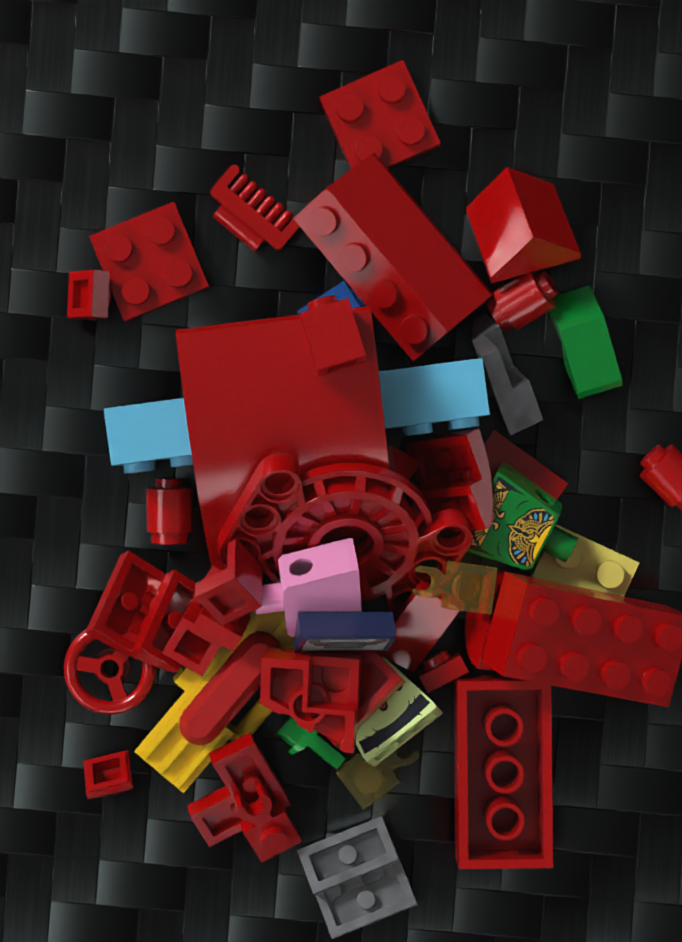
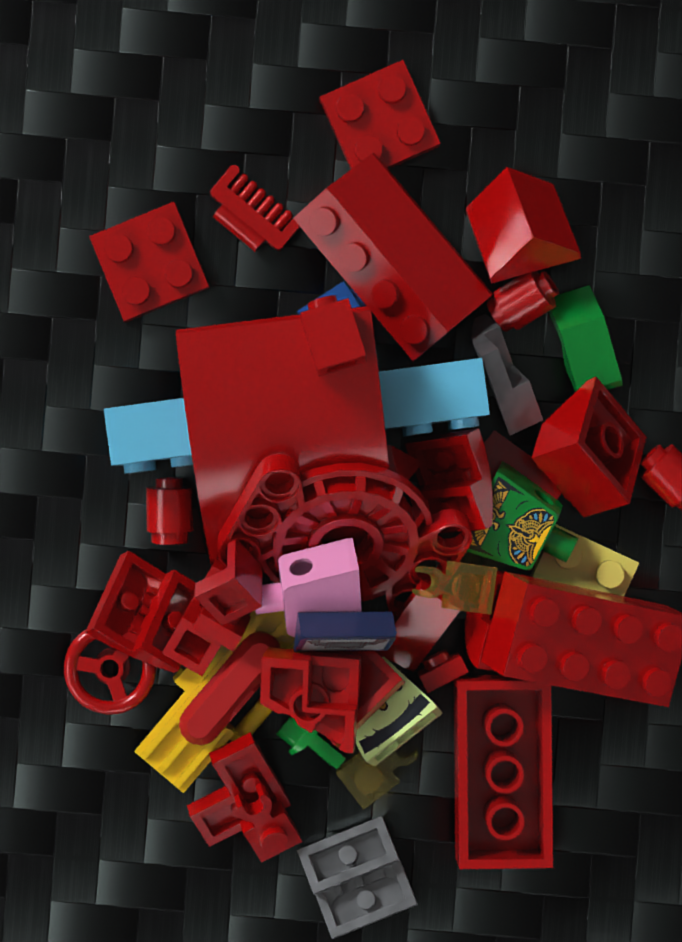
(88, 294): red plate -> none
(108, 775): red slope -> none
(591, 450): none -> red slope

